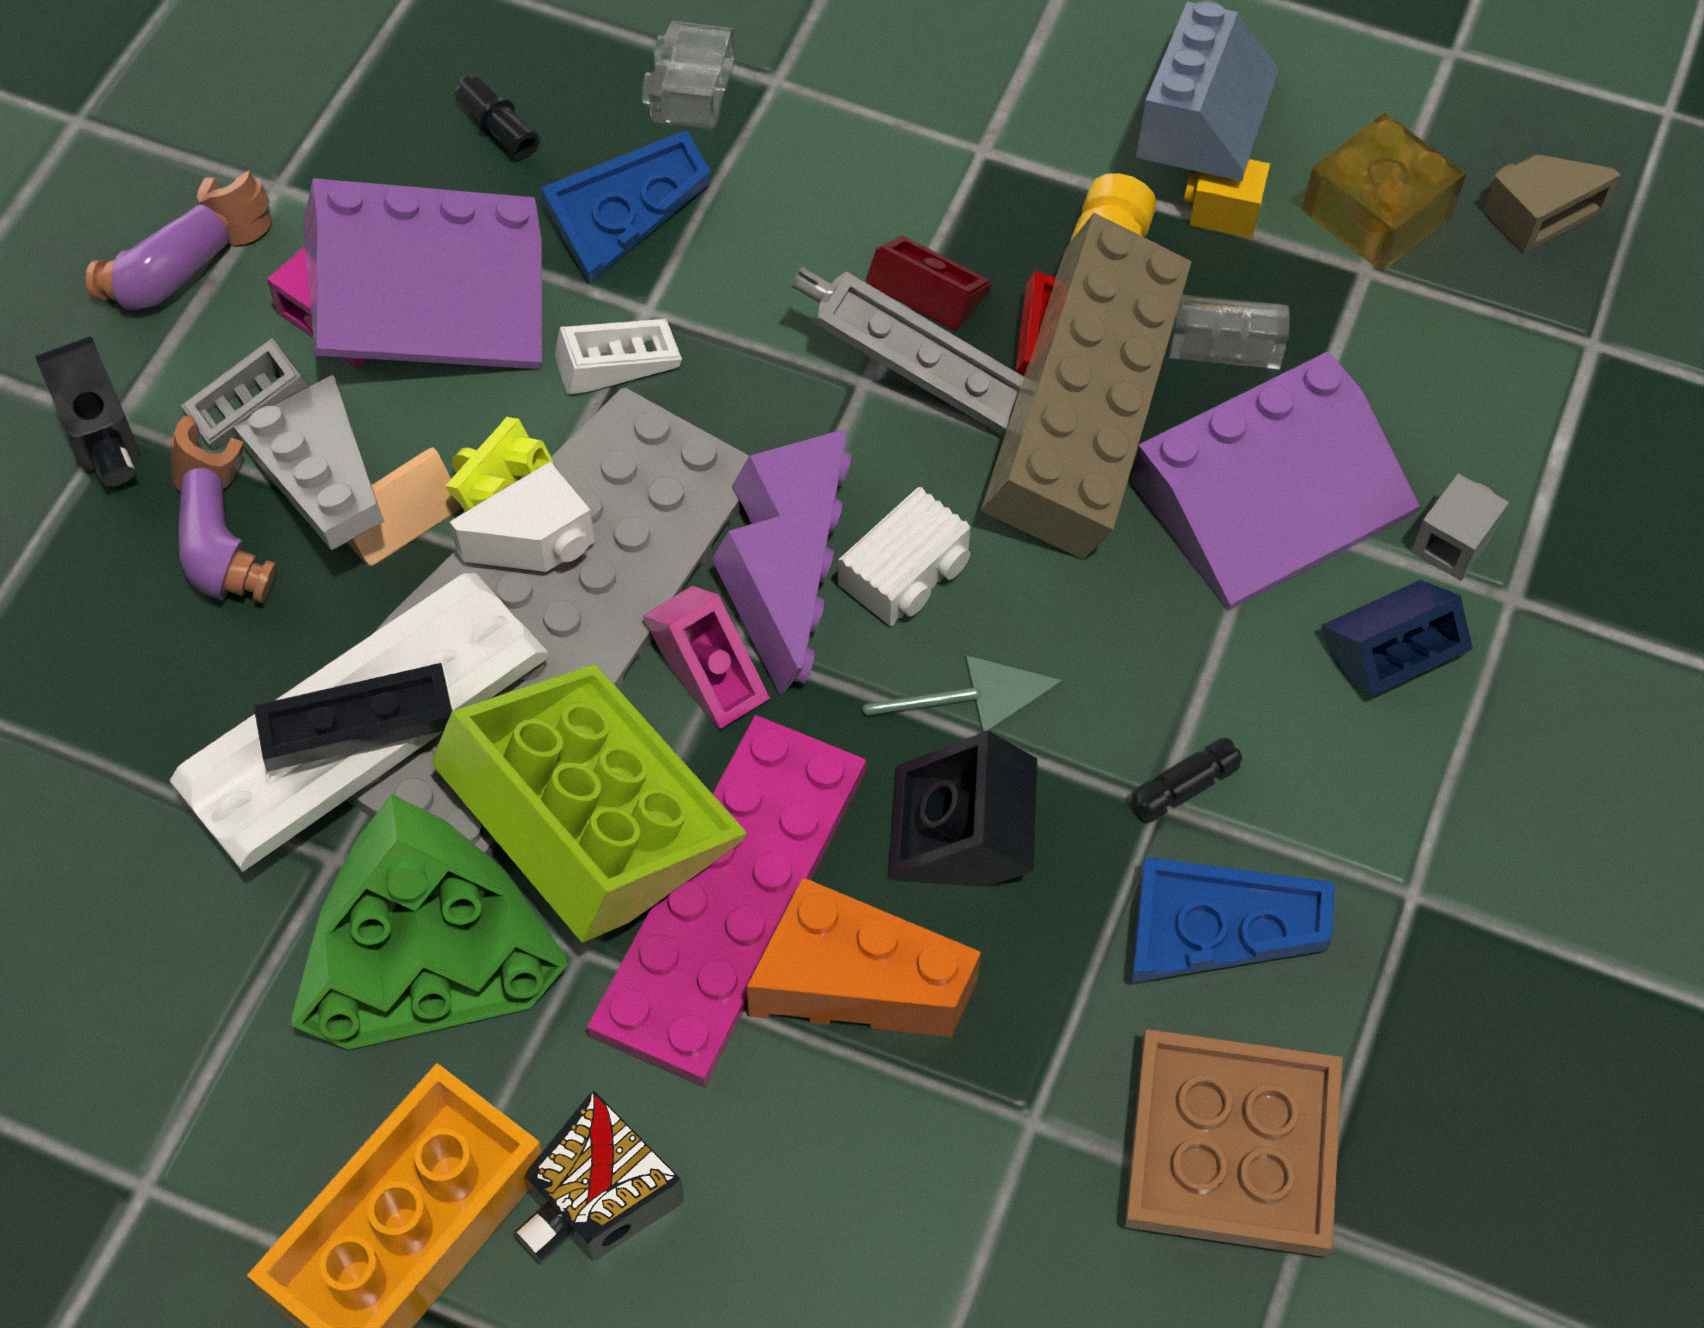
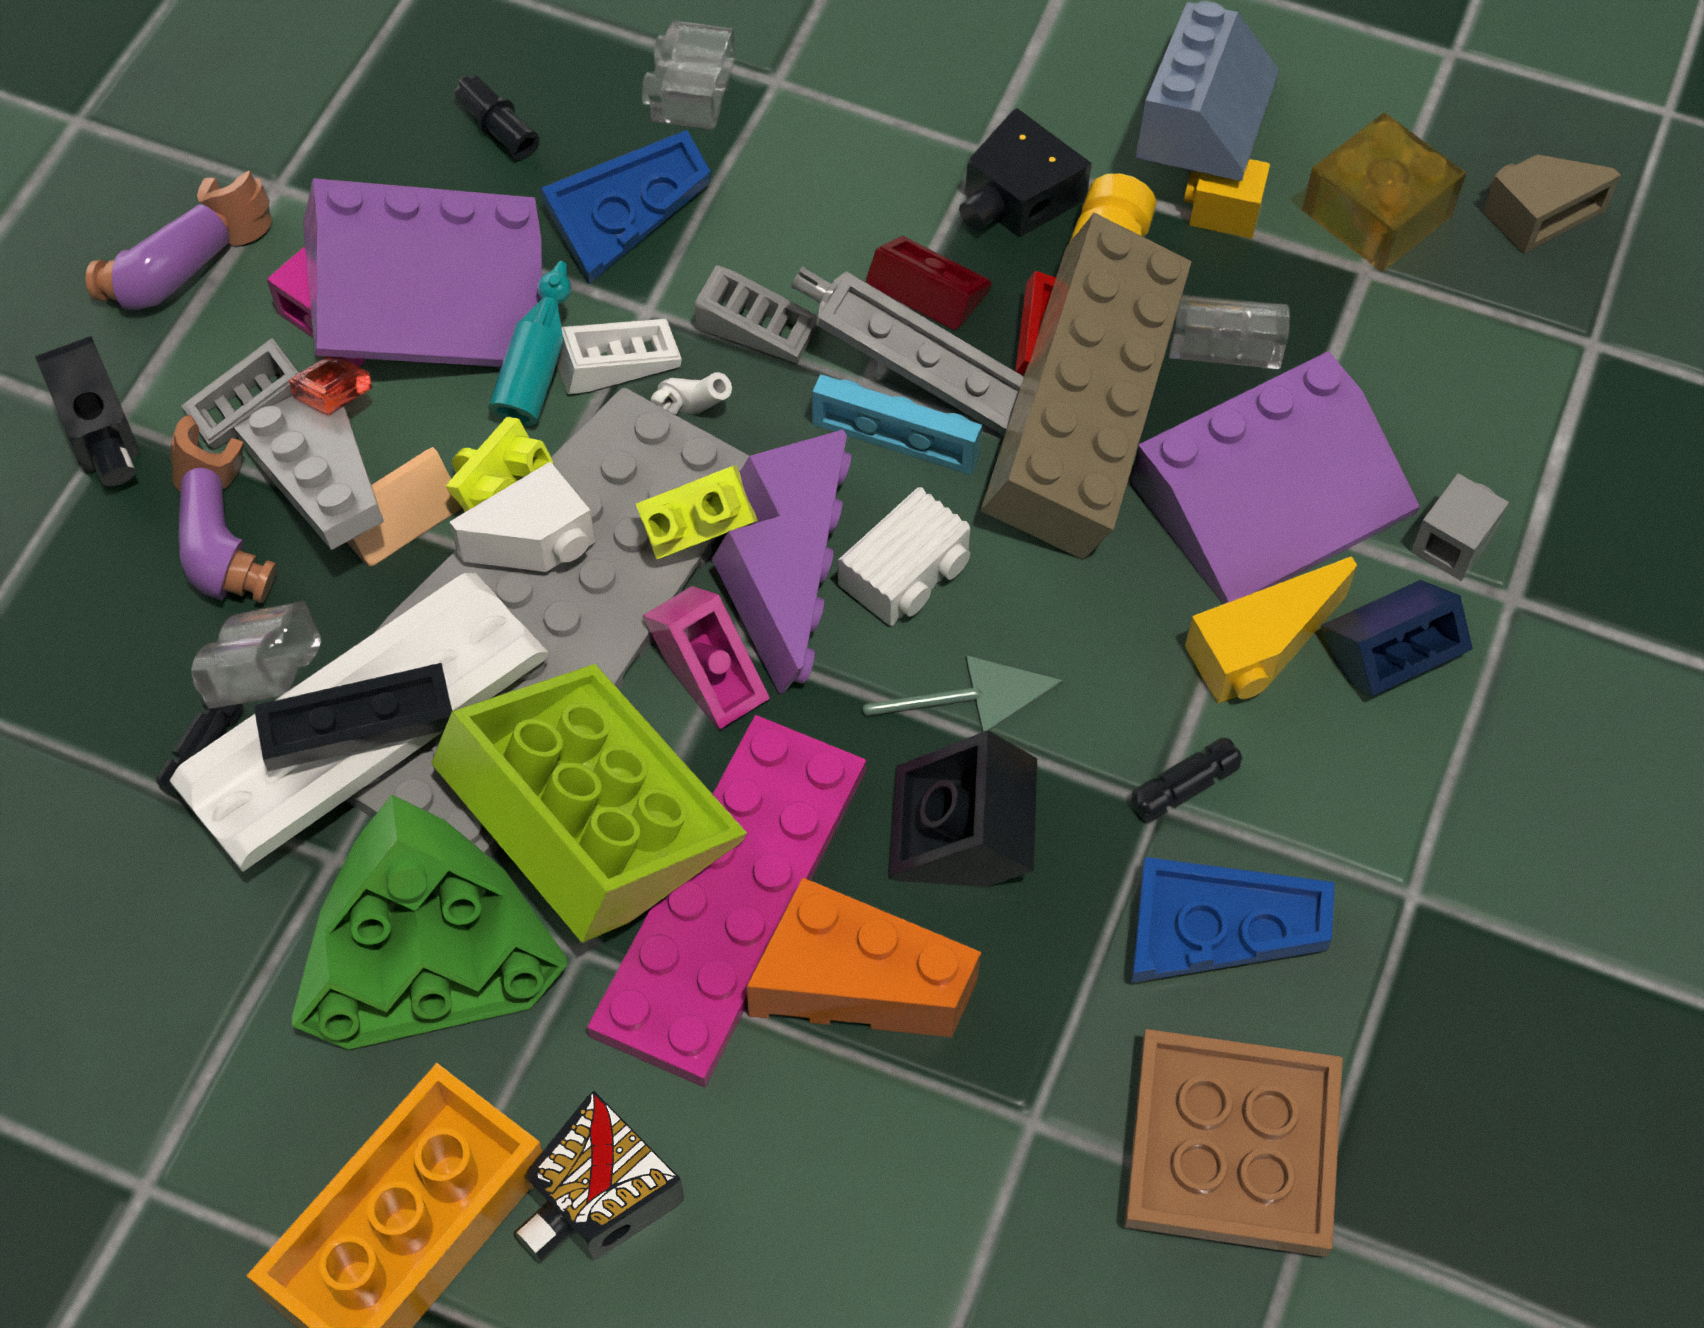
(200, 733): none -> black axle
(256, 655): none -> clear brick
(330, 384): none -> clear red tile
(532, 353): none -> teal wheel
(692, 395): none -> white arm
(696, 512): none -> neon yellow hips
(744, 293): none -> light grey slope
(896, 424): none -> medium azure plate
(1022, 177): none -> black torso
(1255, 637): none -> yellow slope

